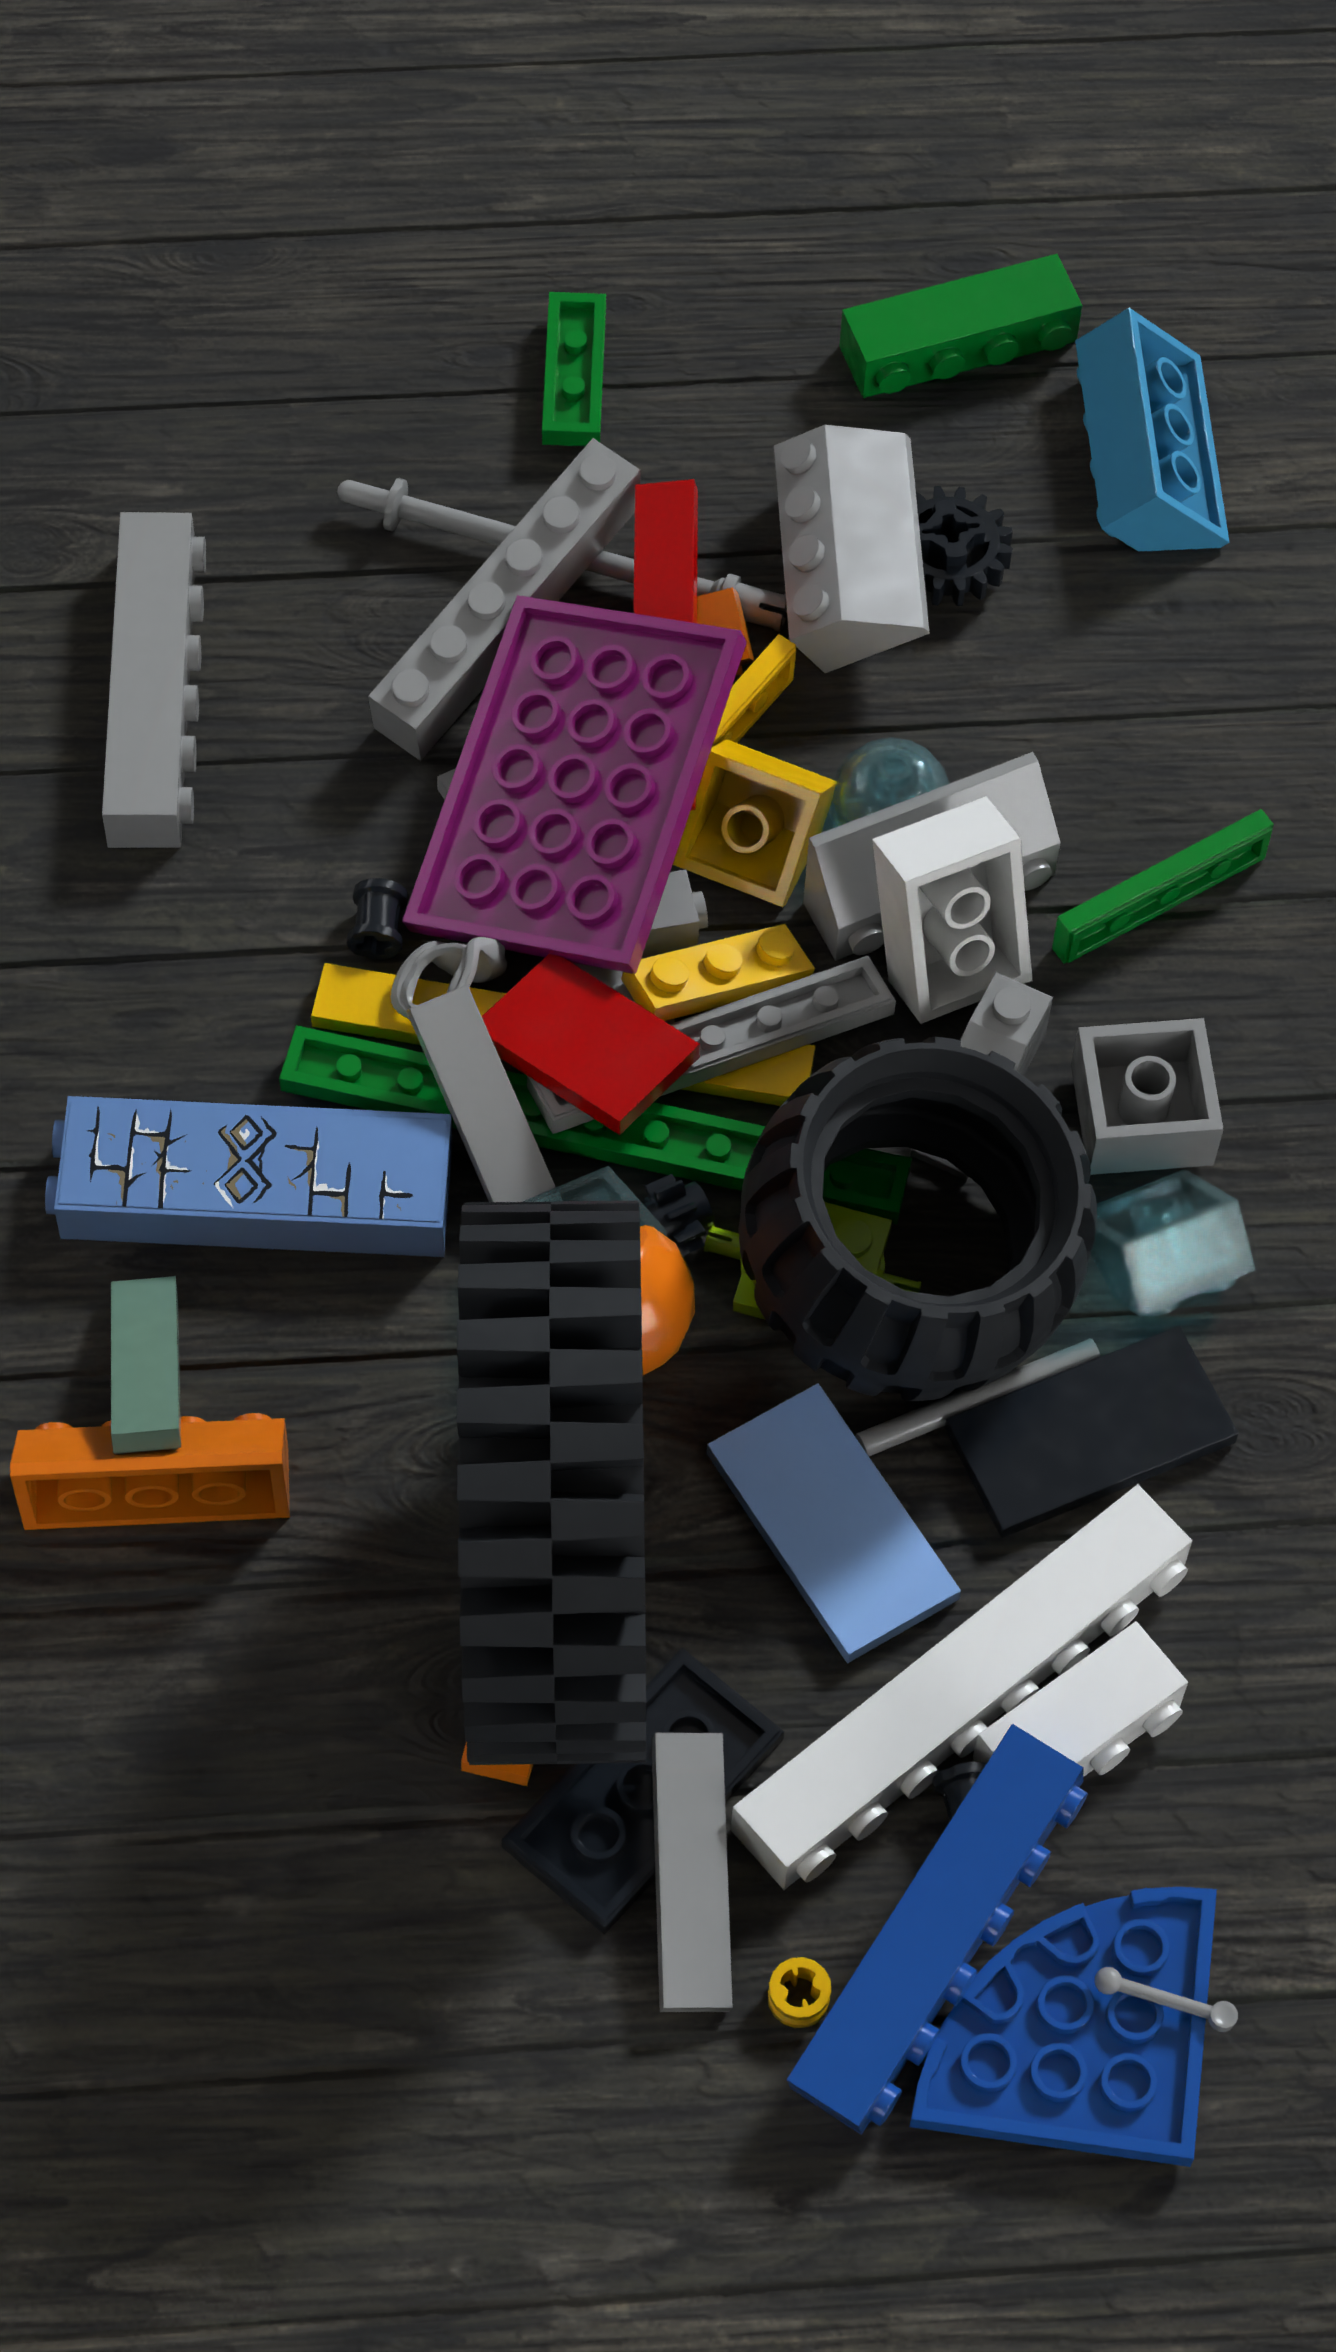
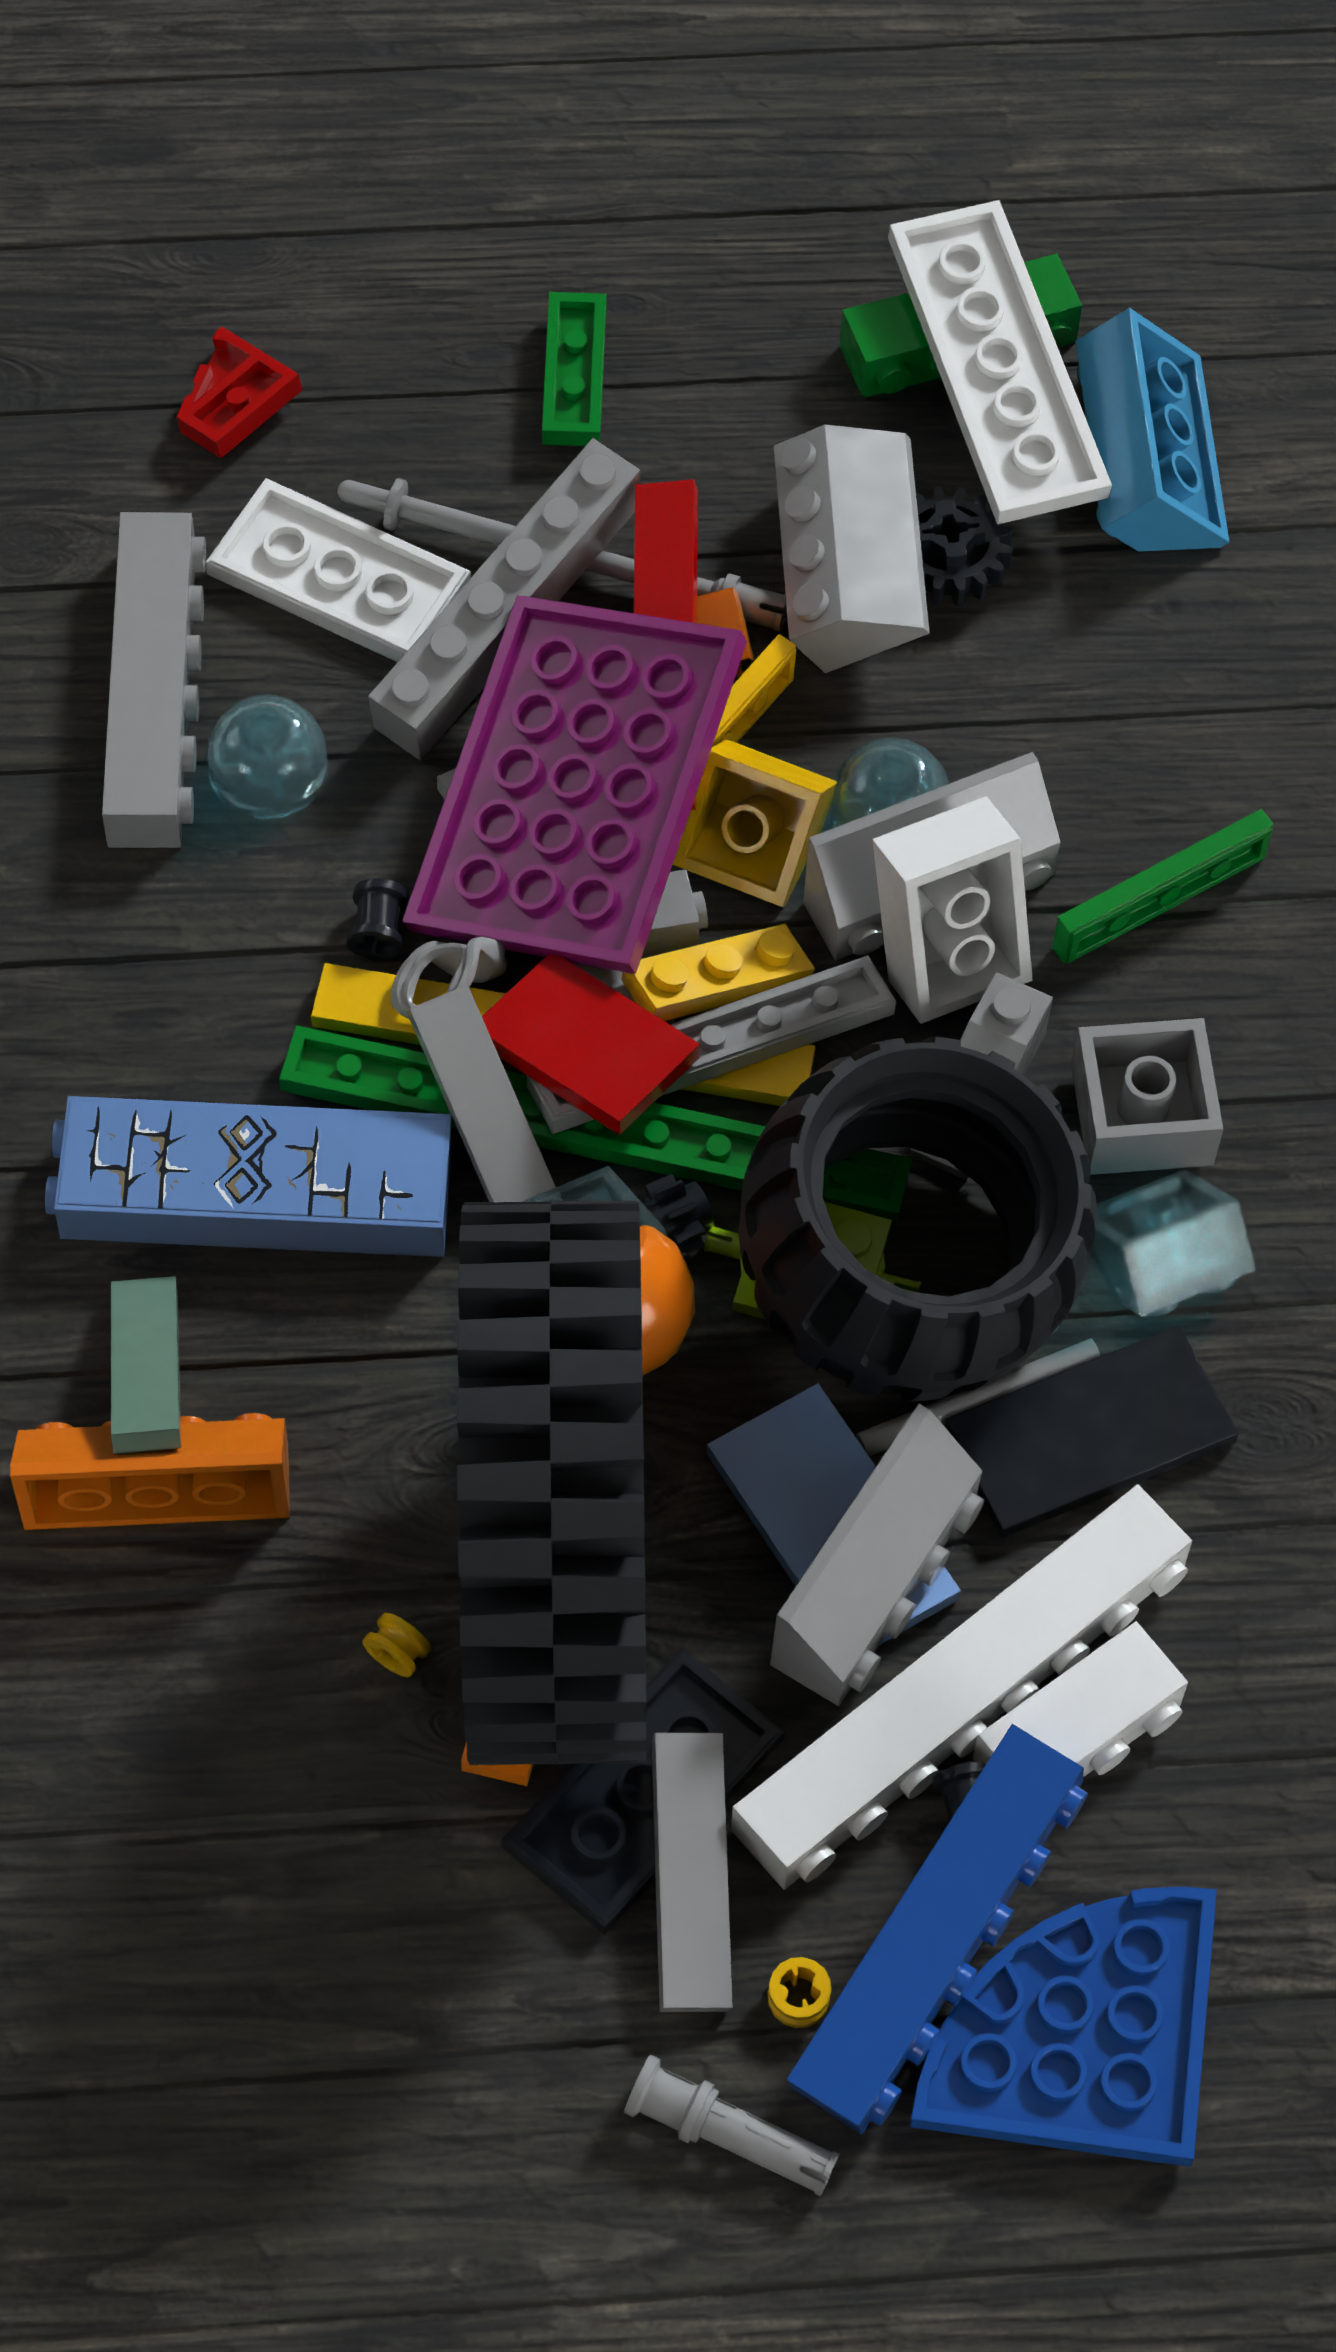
(234, 394): none -> red wing
(267, 756): none -> clear light blue cylinder
(335, 570): none -> white tile
(396, 1645): none -> yellow bush
(700, 2113): none -> light grey pin
(877, 1560): none -> light grey slope
(999, 362): none -> white plate
(1221, 2015): light grey hinge -> none

